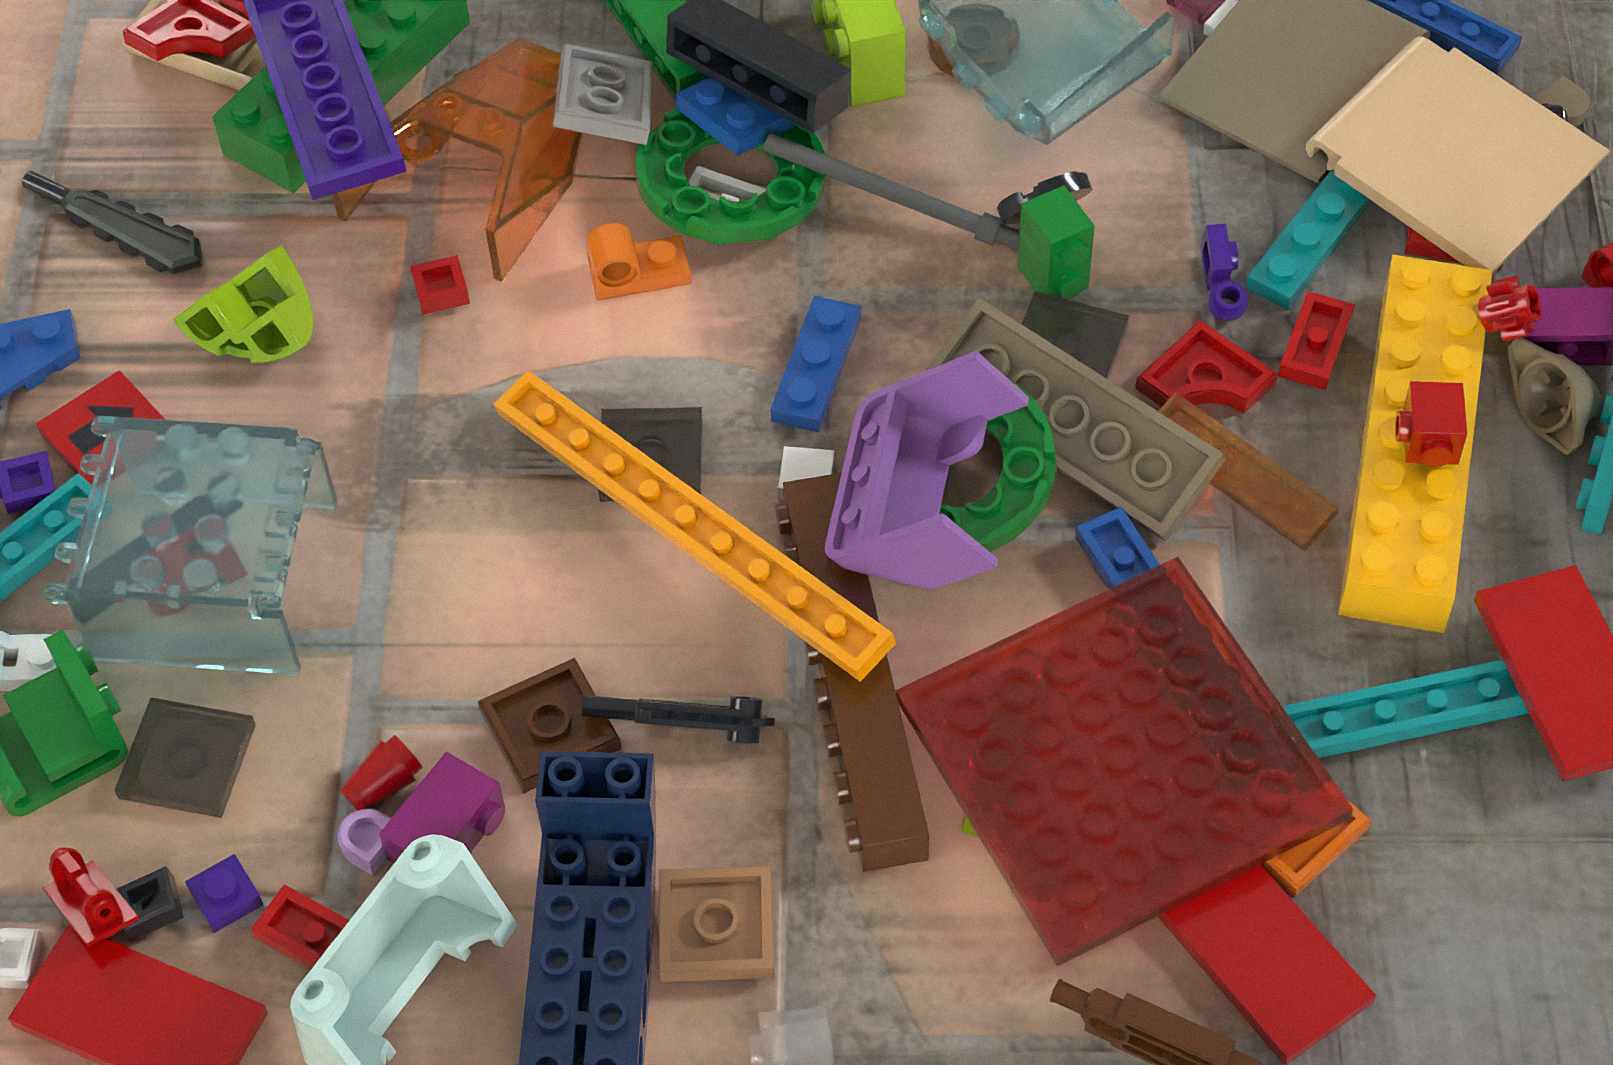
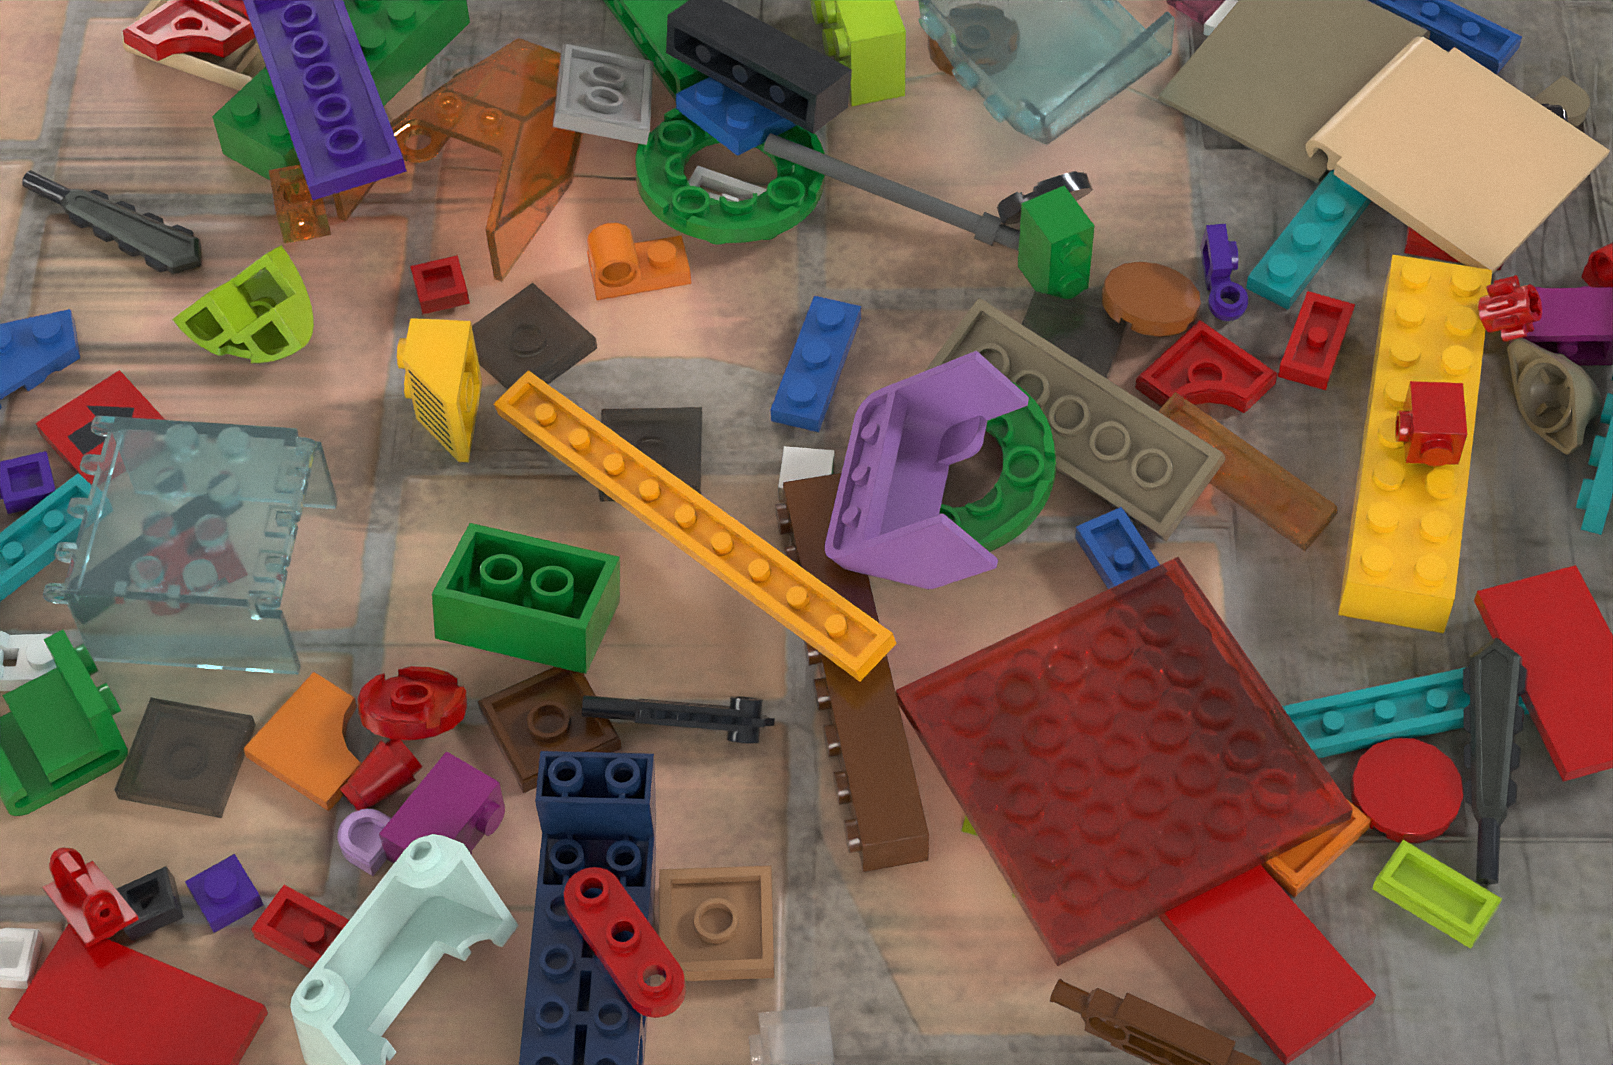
(296, 212): none -> clear orange brick
(307, 741): none -> orange tile
(413, 704): none -> red tile
(443, 380): none -> yellow slope
(526, 597): none -> green brick
(532, 336): none -> clear smoke tile
(627, 961): none -> red plate
(1151, 298): none -> dark orange tile
(1407, 789): none -> red tile
(1437, 894): none -> lime tile
(1493, 719): none -> pearl dark grey sword

